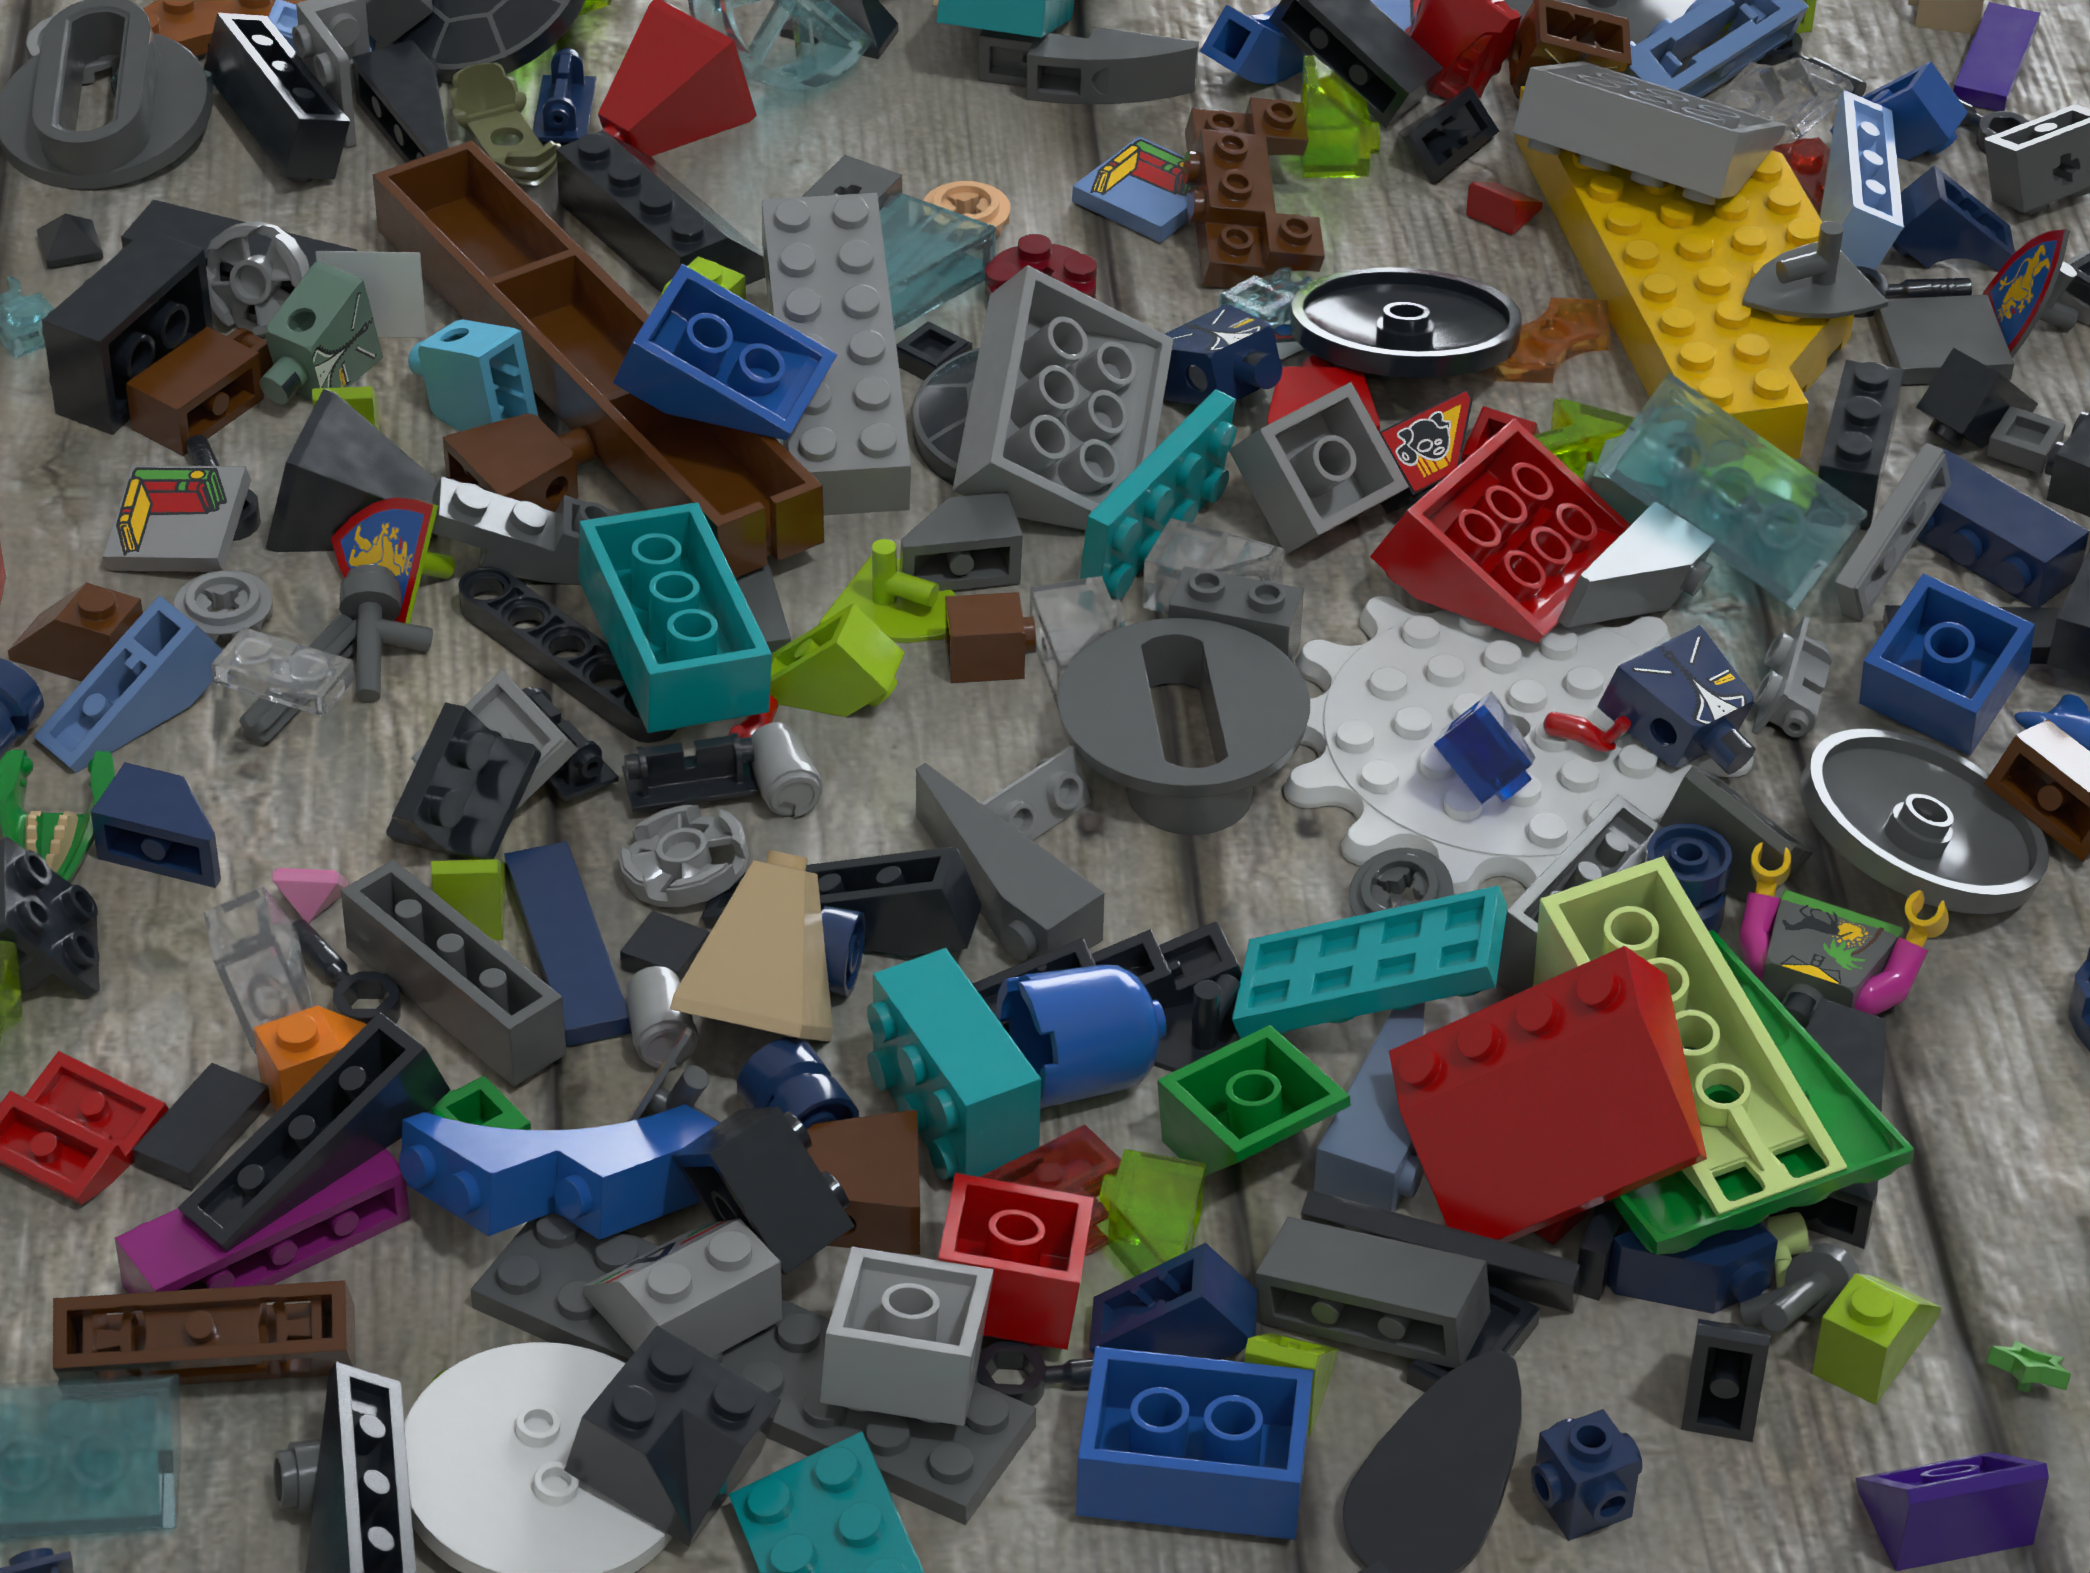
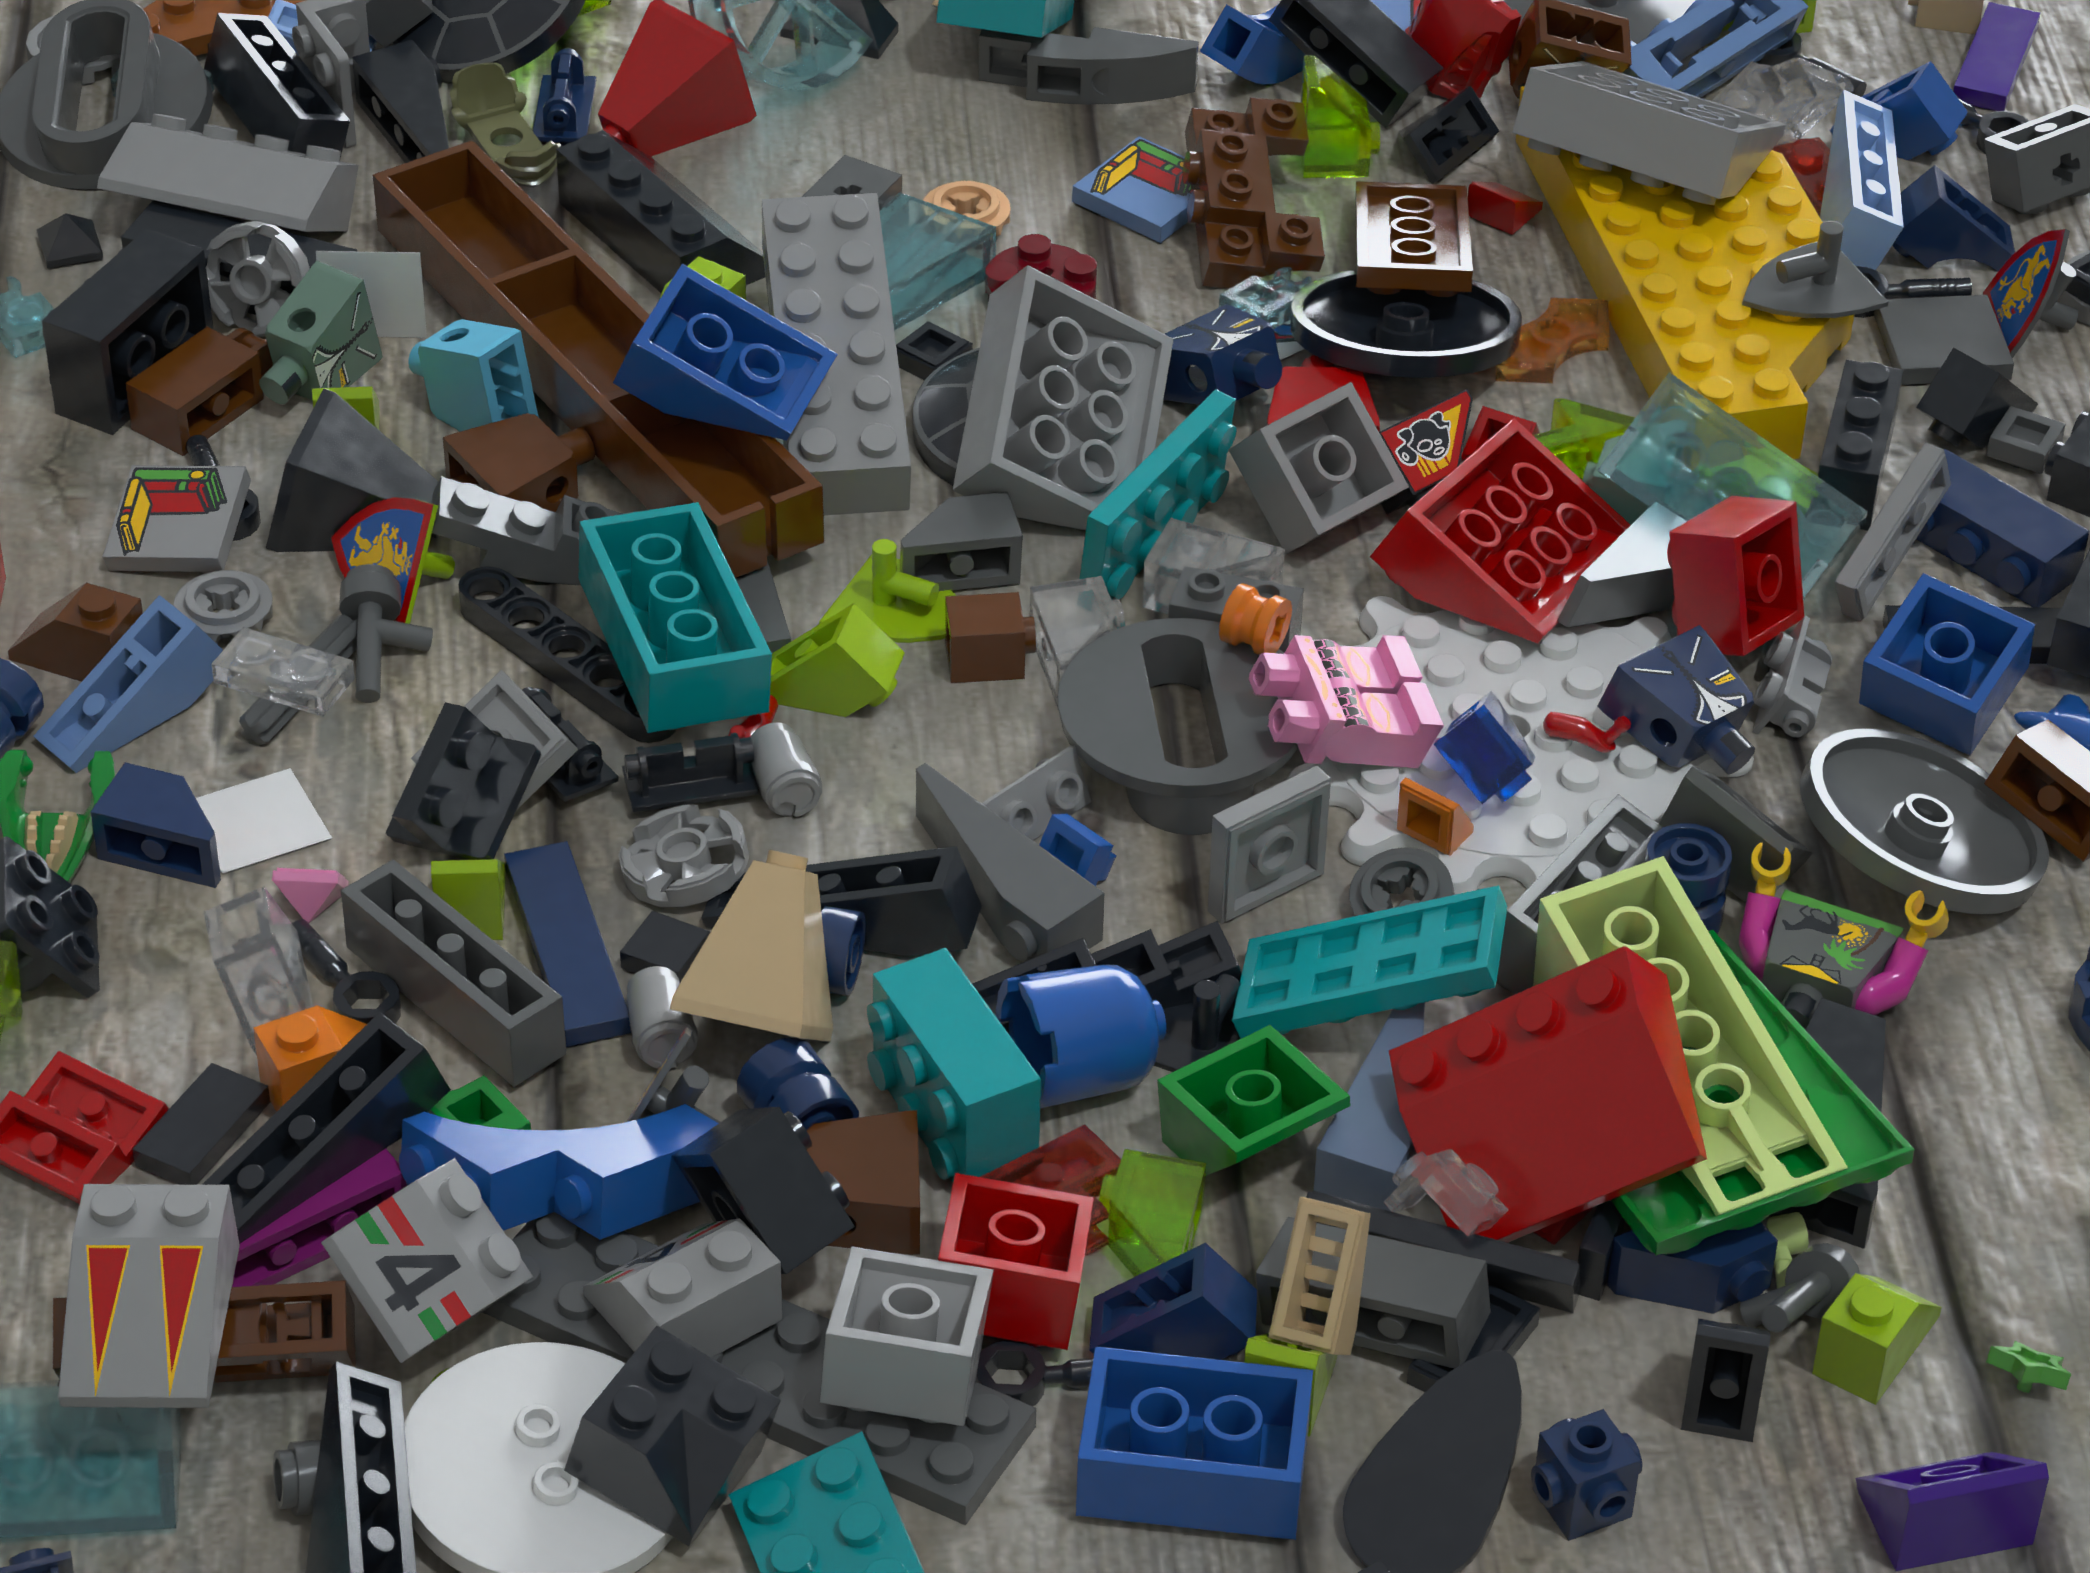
(147, 1295): none -> light grey slope
(232, 176): none -> light grey slope
(262, 820): none -> white sticker
(427, 1259): none -> light grey slope
(1078, 847): none -> blue tile
(1255, 619): none -> orange wheel
(1268, 844): none -> light grey tile
(1293, 1296): none -> tan slope
(1349, 702): none -> bright pink hips
(1412, 238): none -> reddish brown plate
(1432, 818): none -> orange slope
(1458, 1188): none -> clear bracket
(1738, 572): none -> red brick

